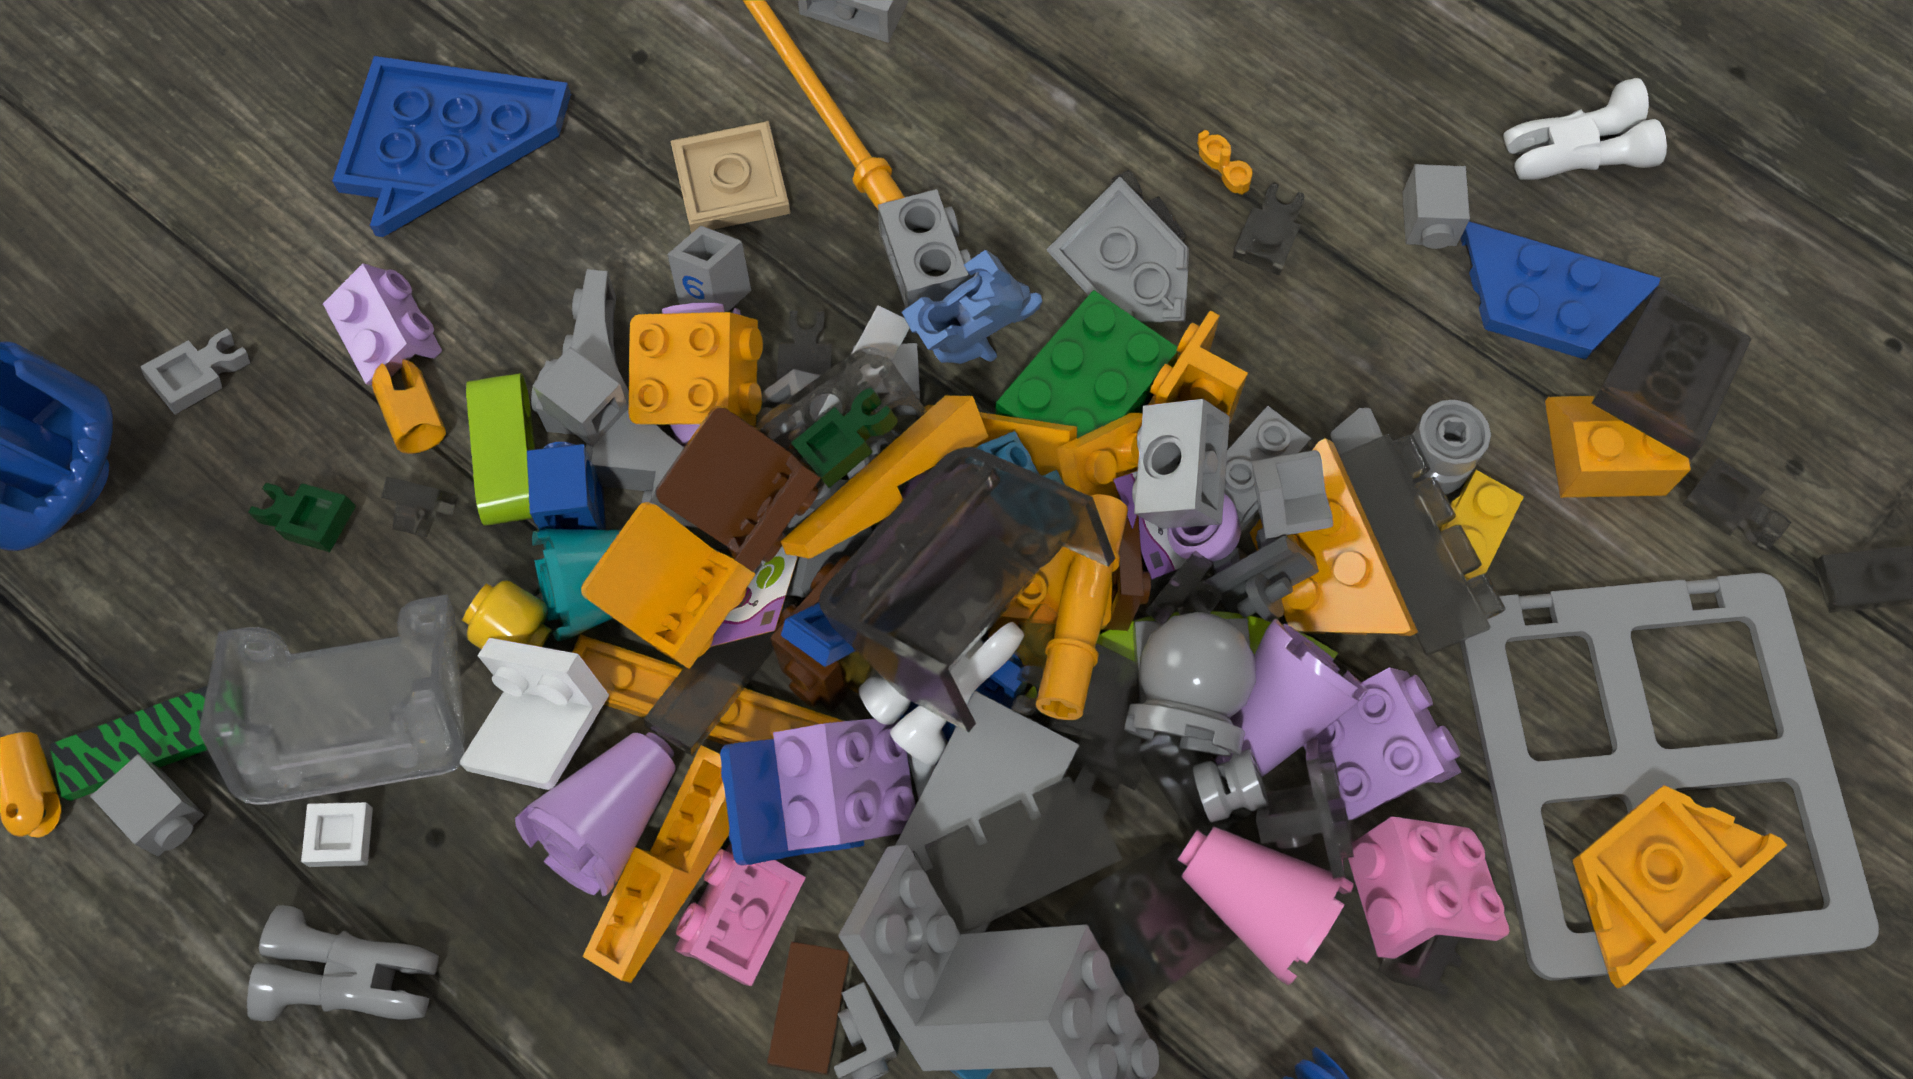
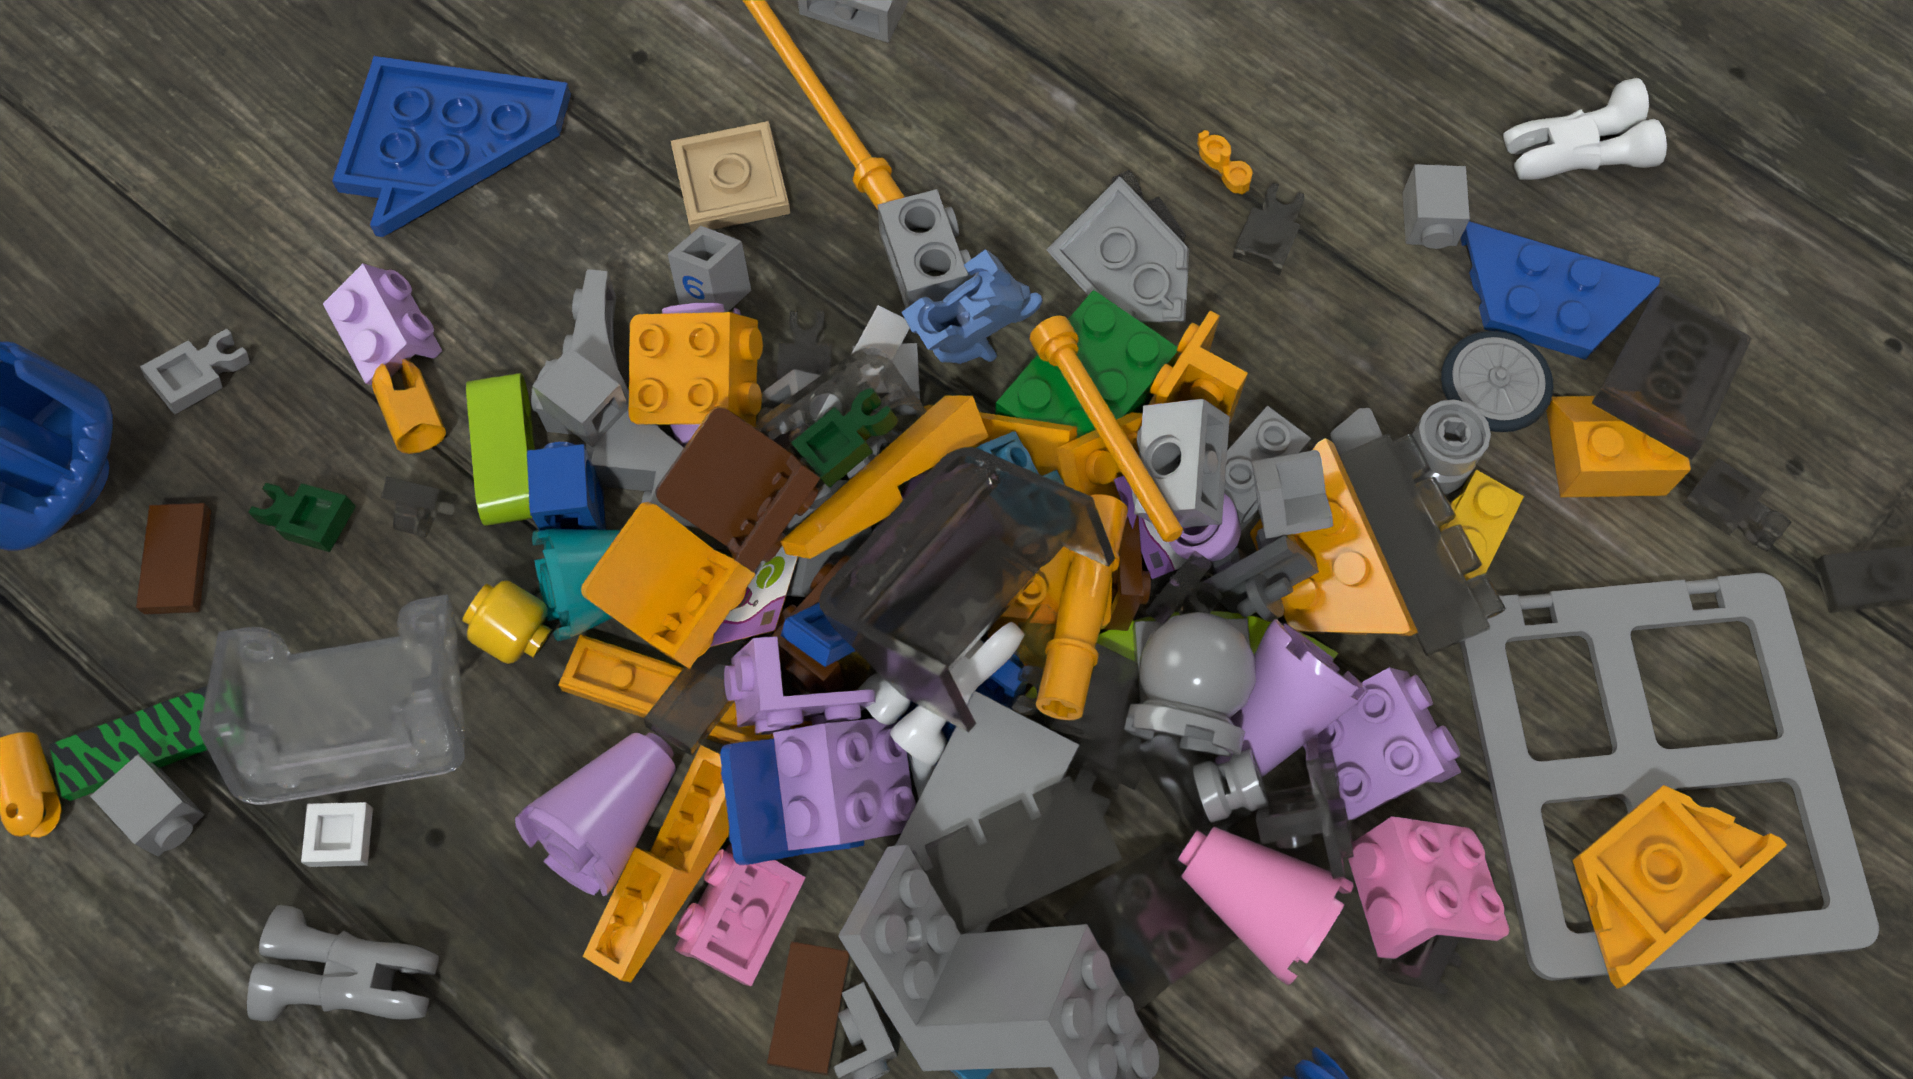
(174, 558): none -> reddish brown tile
(538, 718): white bracket -> none
(759, 699): none -> lavender bracket
(1057, 344): none -> light orange piece
(1500, 378): none -> light grey wheel

